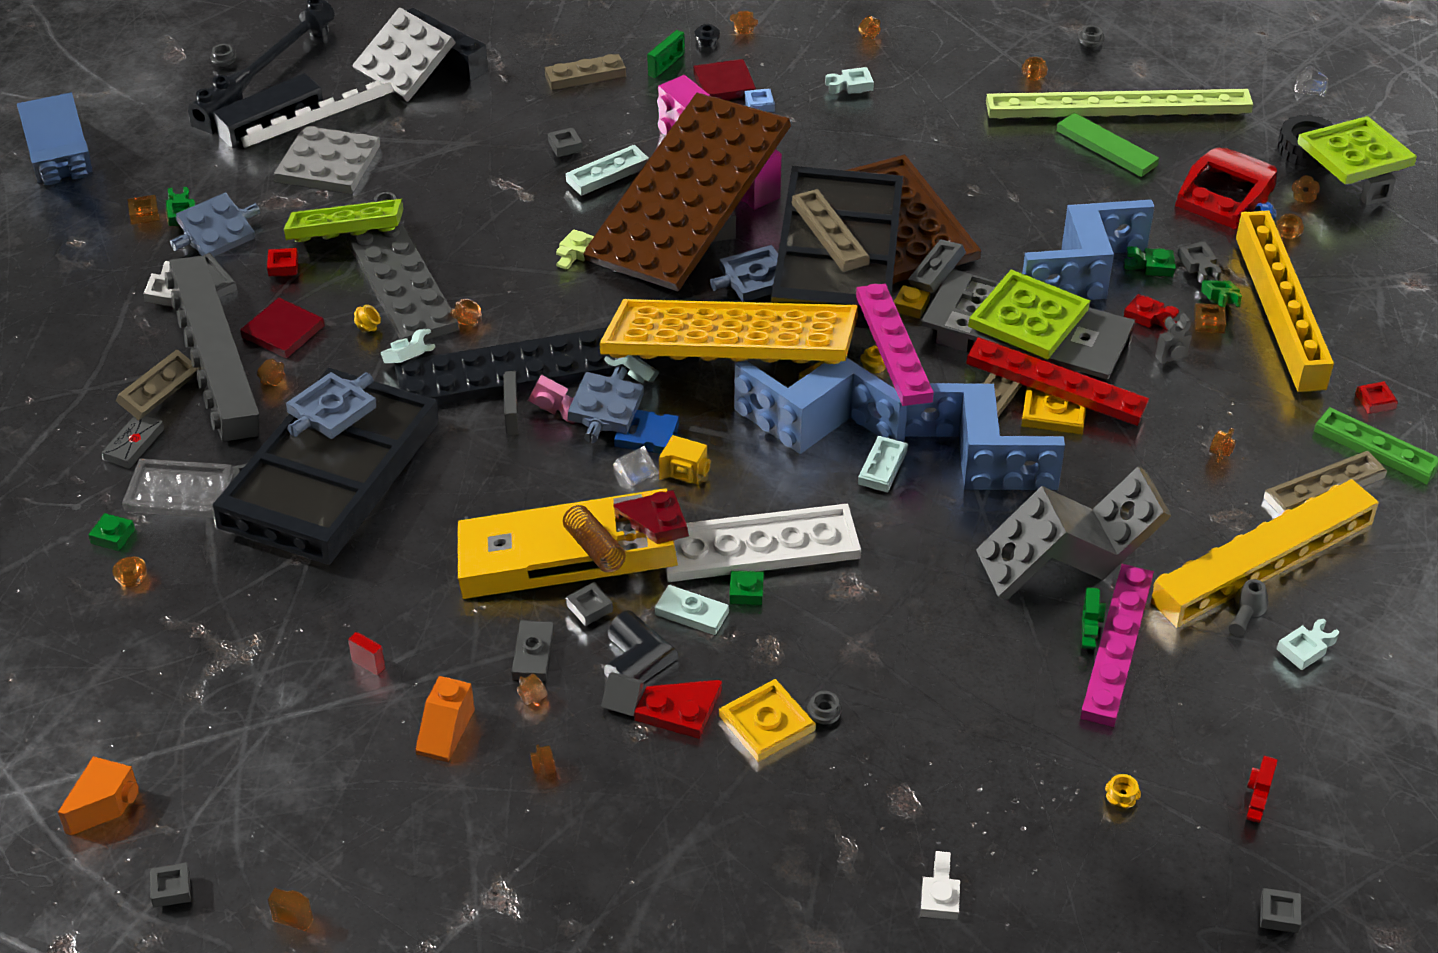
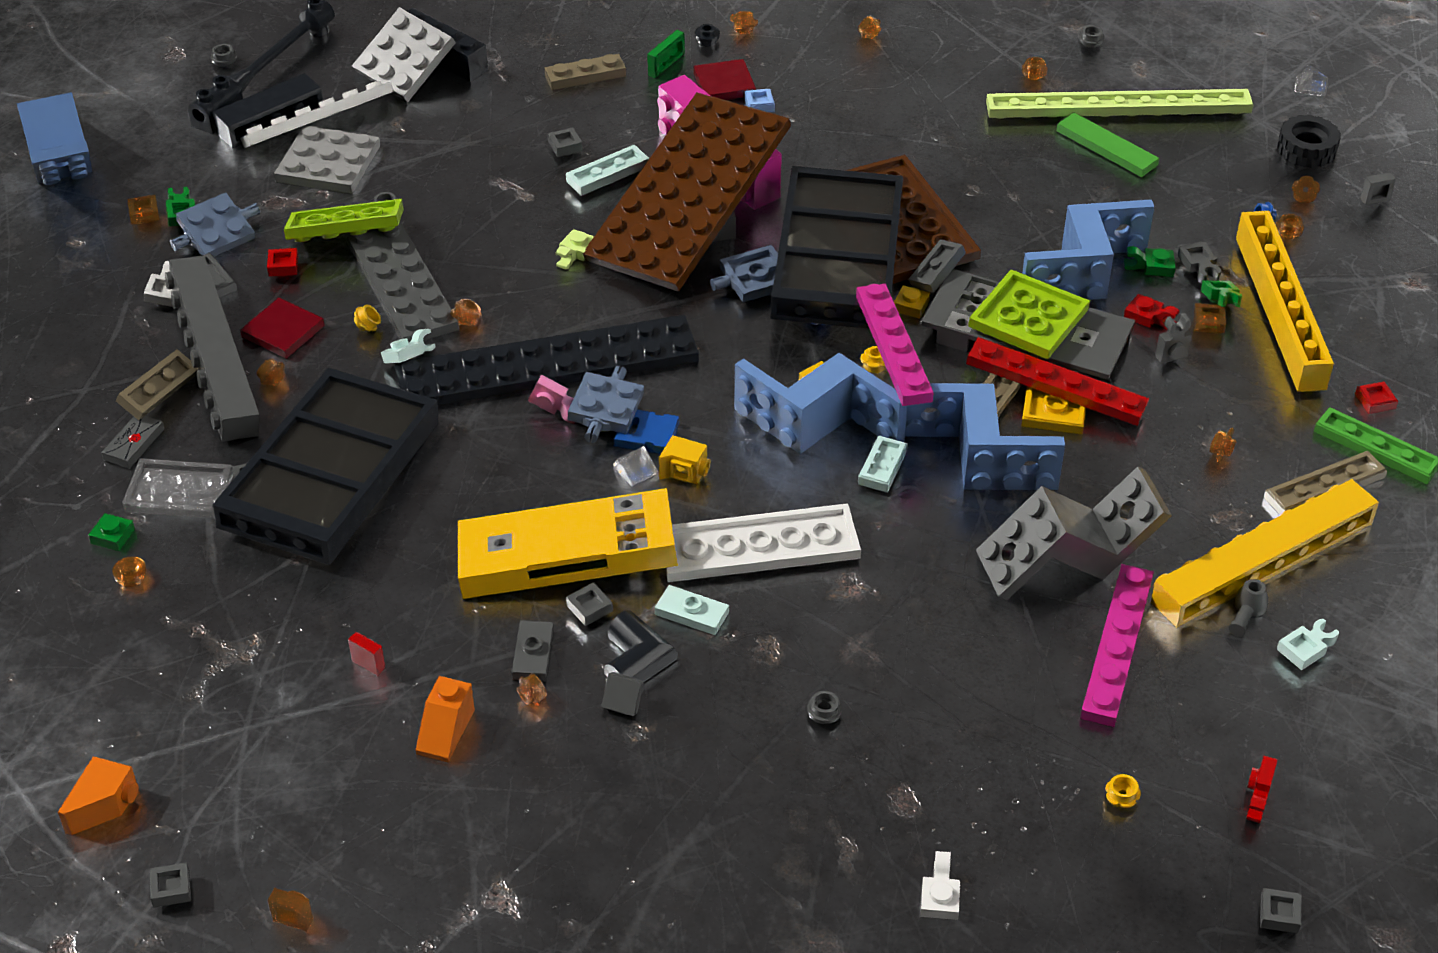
(331, 405): sand blue plate -> none
(510, 403): dark grey tile -> none
(543, 761): clear orange plate -> none
(574, 532): dark orange piece -> none
(638, 368): light aqua plate -> none
(655, 516): dark red wing -> none
(679, 706): red wing -> none
(731, 330): yellow plate -> none
(746, 587): green plate -> none
(766, 720): yellow tile -> none
(830, 230): dark tan tile -> none
(852, 80): light aqua plate -> none
(1092, 614): green plate -> none
(1241, 169): red slope -> none
(1356, 150): lime plate -> none

